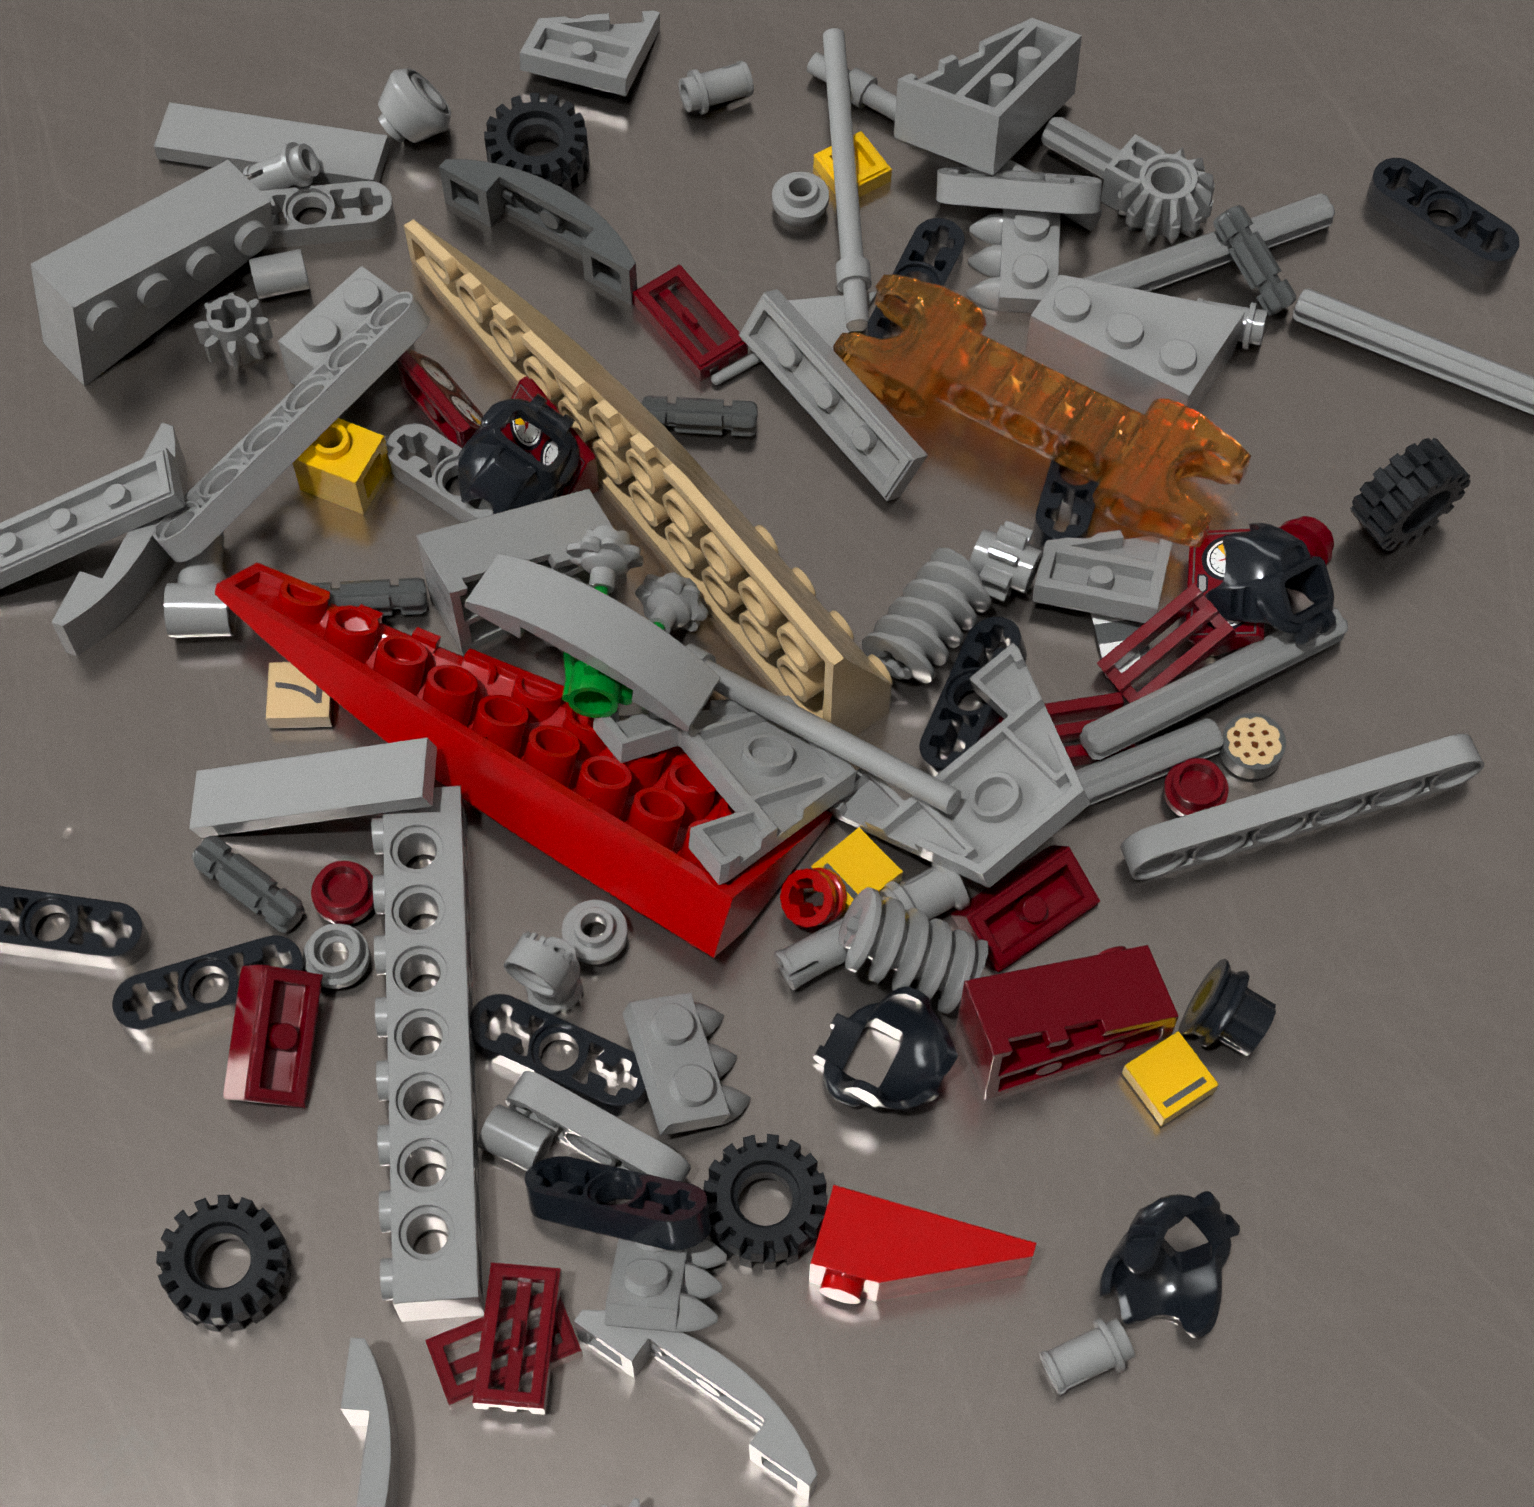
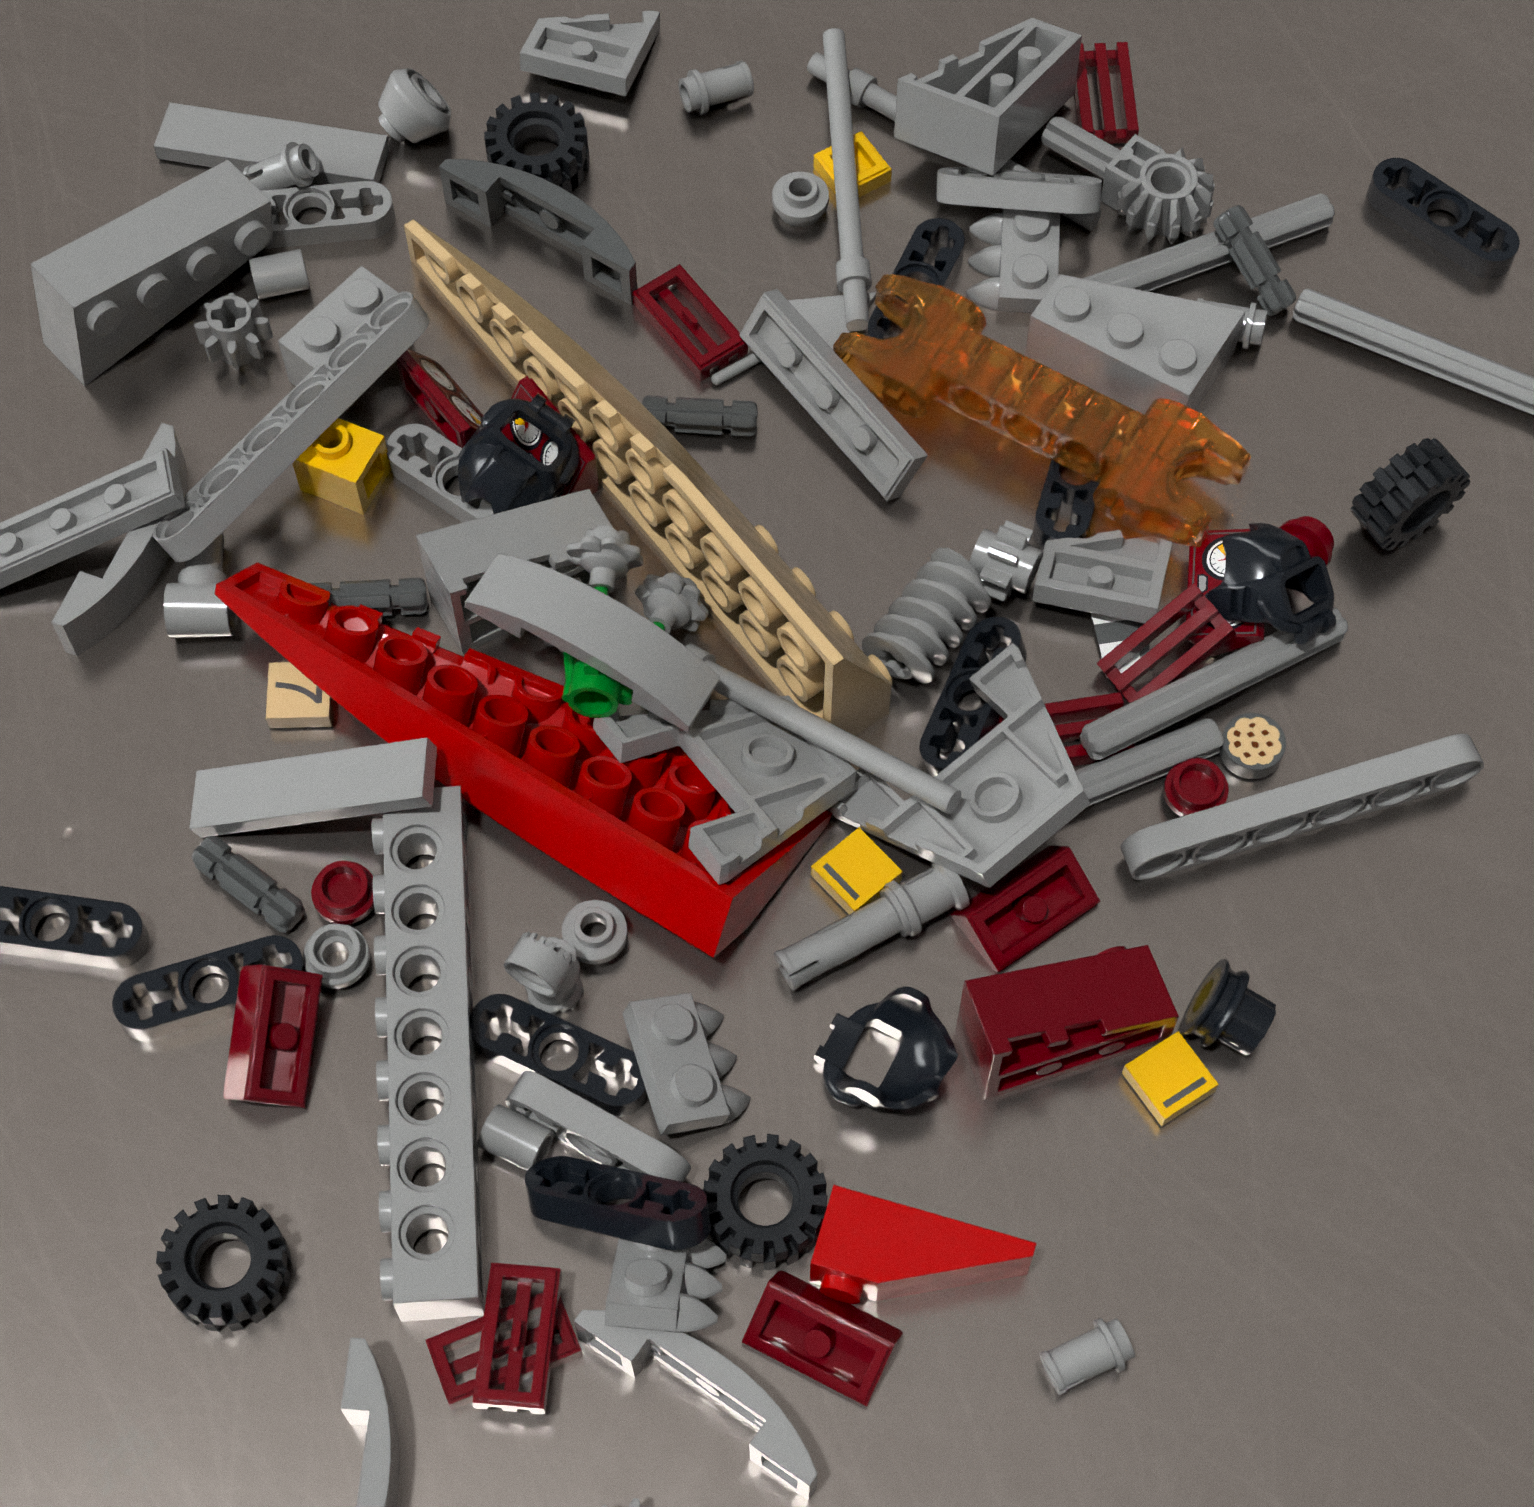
(802, 912): red bush -> none
(822, 1337): none -> dark red slope
(911, 947): light grey piece -> none
(1101, 60): none -> dark red tile
(1166, 1283): black helmet -> none

